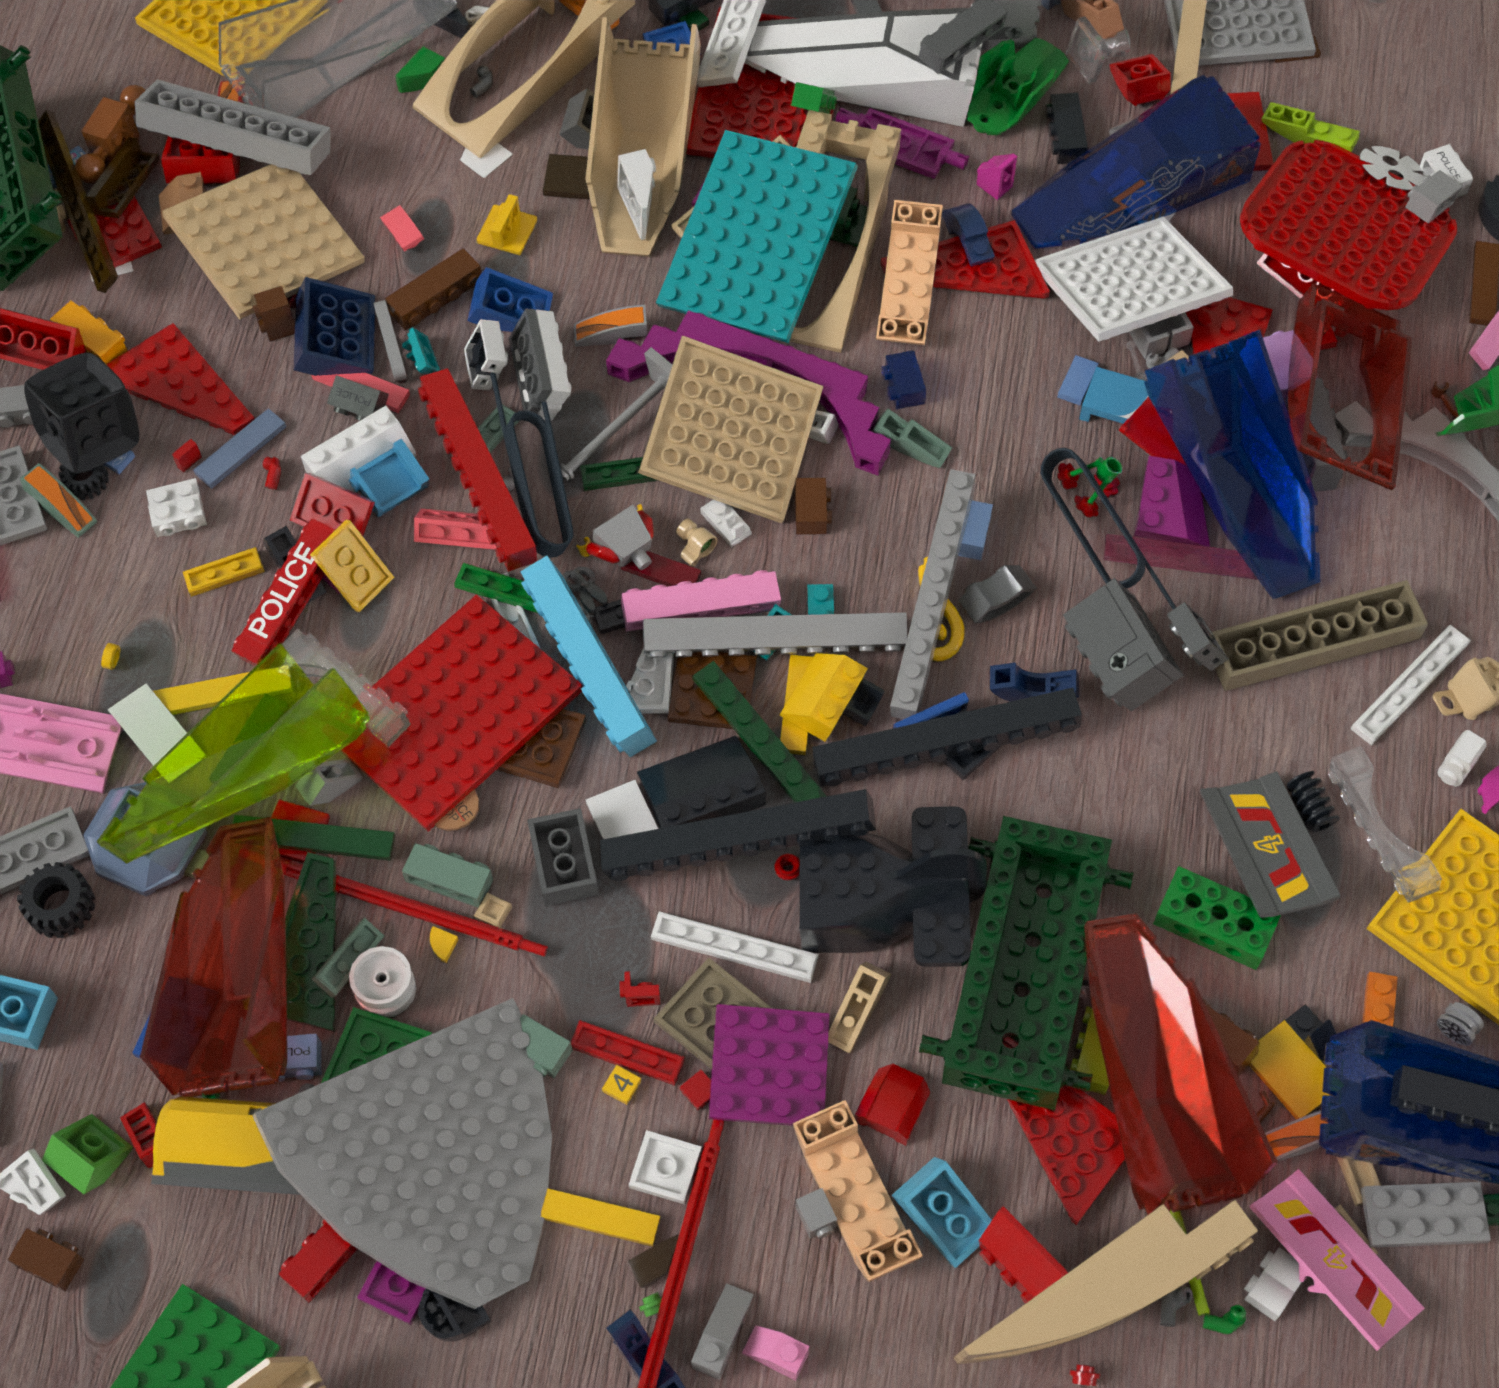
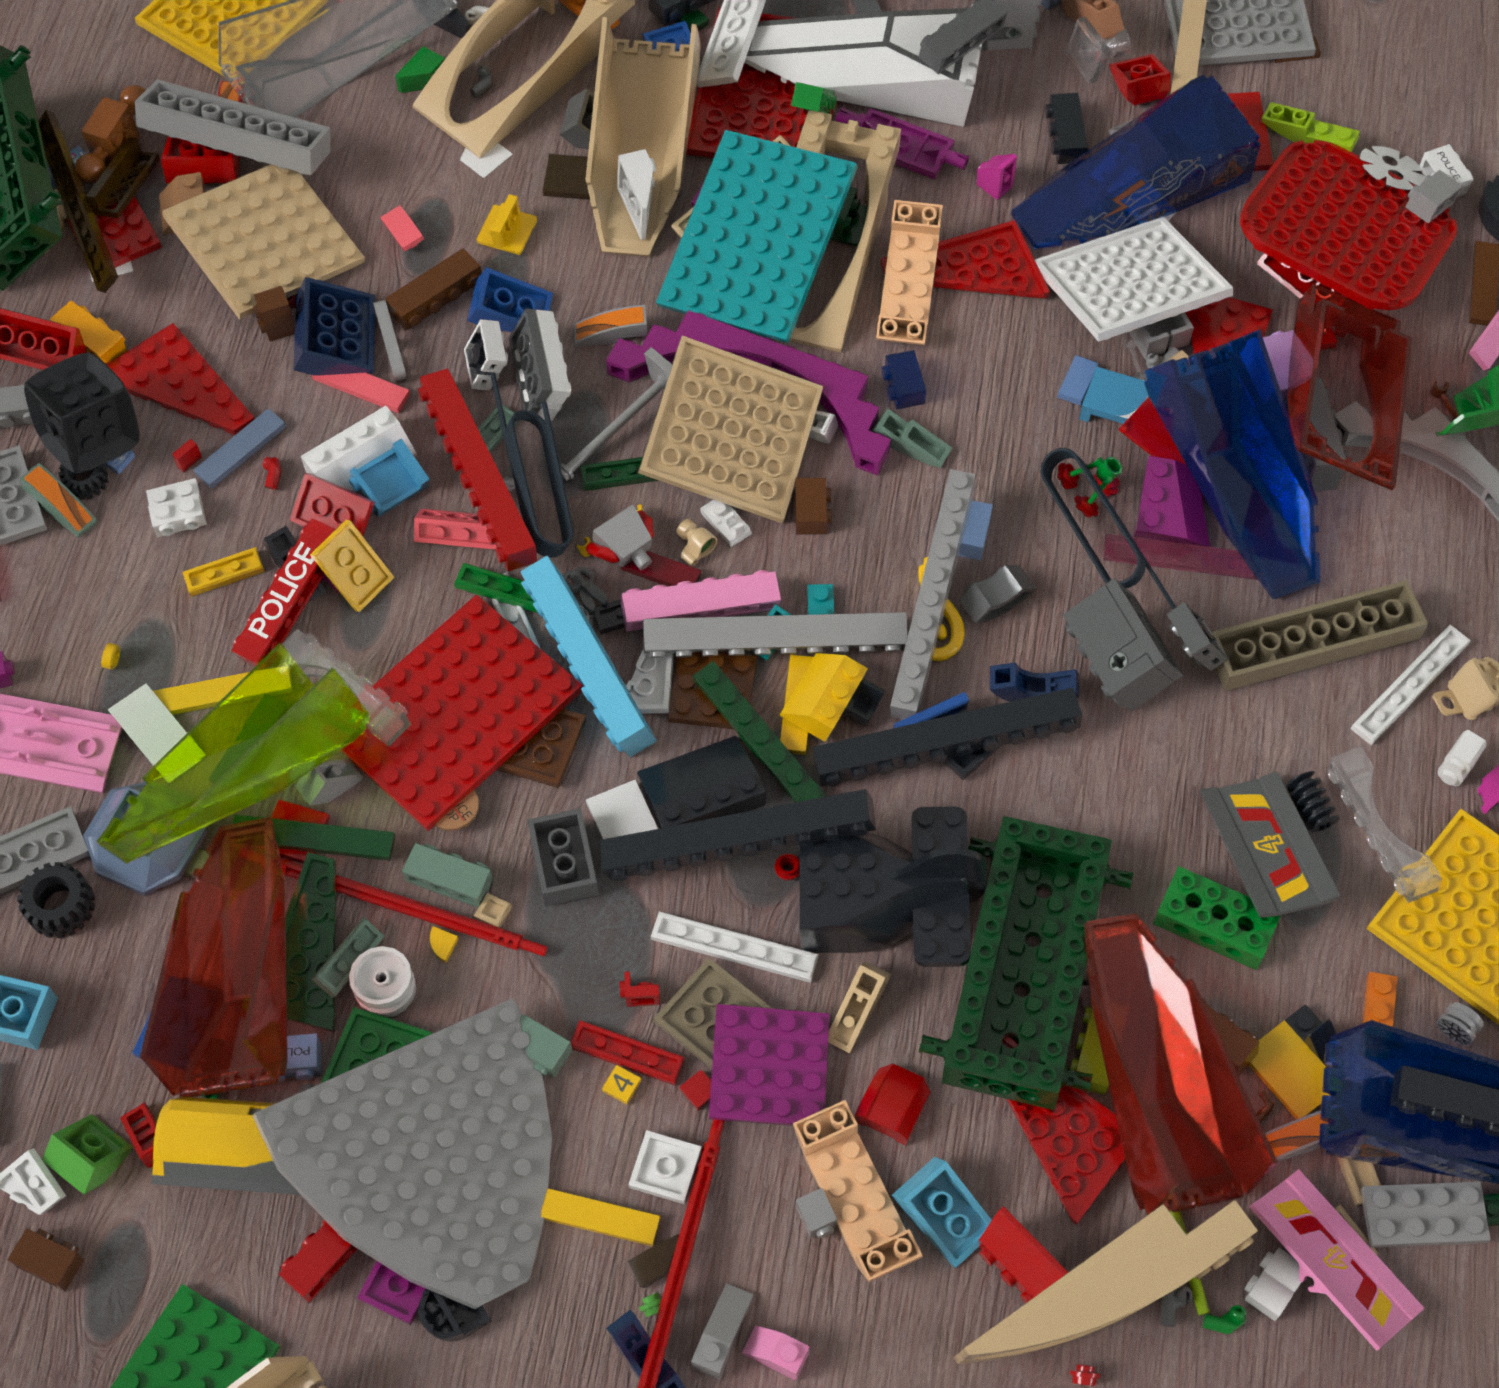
(355, 398): pearl dark grey brick -> none
(421, 352): teal plate -> none
(971, 230): dark blue arch -> none
(1012, 83): green piece -> none

